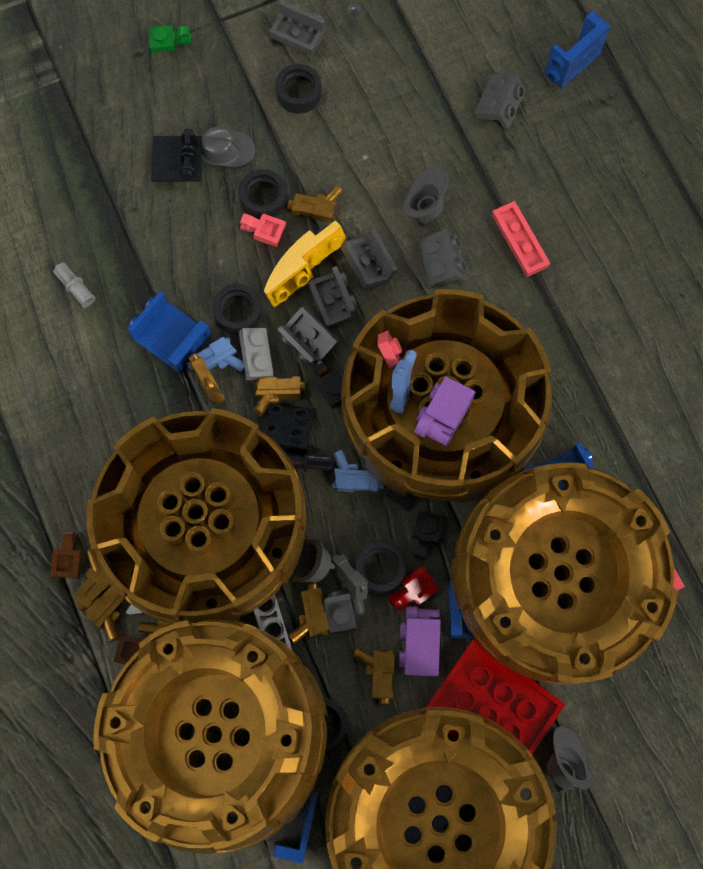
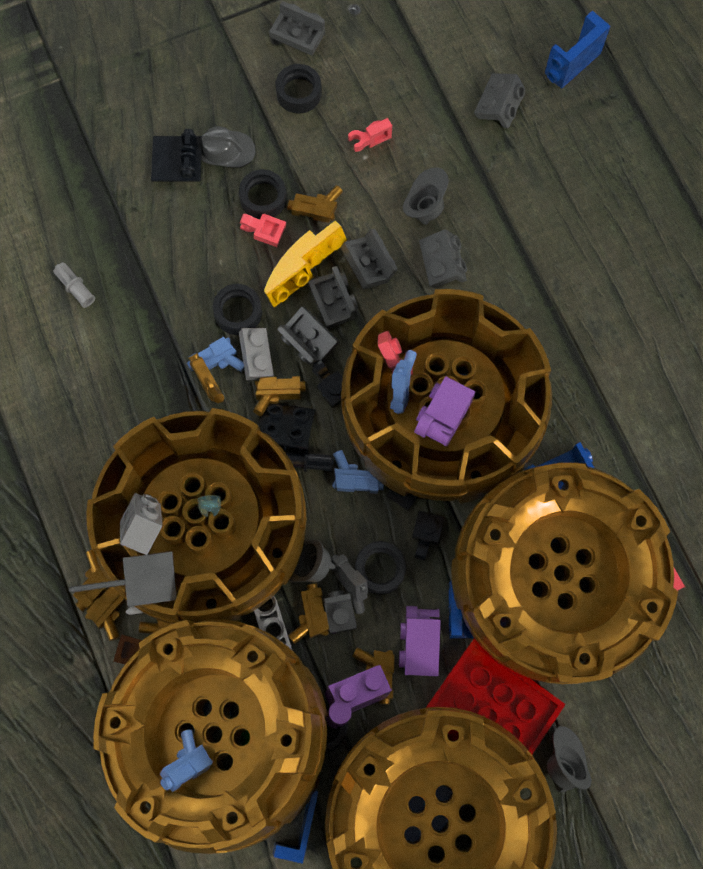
(67, 561): reddish brown plate -> none
(141, 523): none -> light grey brick
(146, 580): none -> dark grey piece
(165, 38): green plate -> none
(168, 332): blue panel -> none
(191, 764): none -> medium blue piece
(208, 504): none -> clear light blue hinge
(355, 694): none -> medium lavender hinge
(375, 134): none -> coral plate
(418, 588): red plate -> none
(520, 239): coral plate -> none

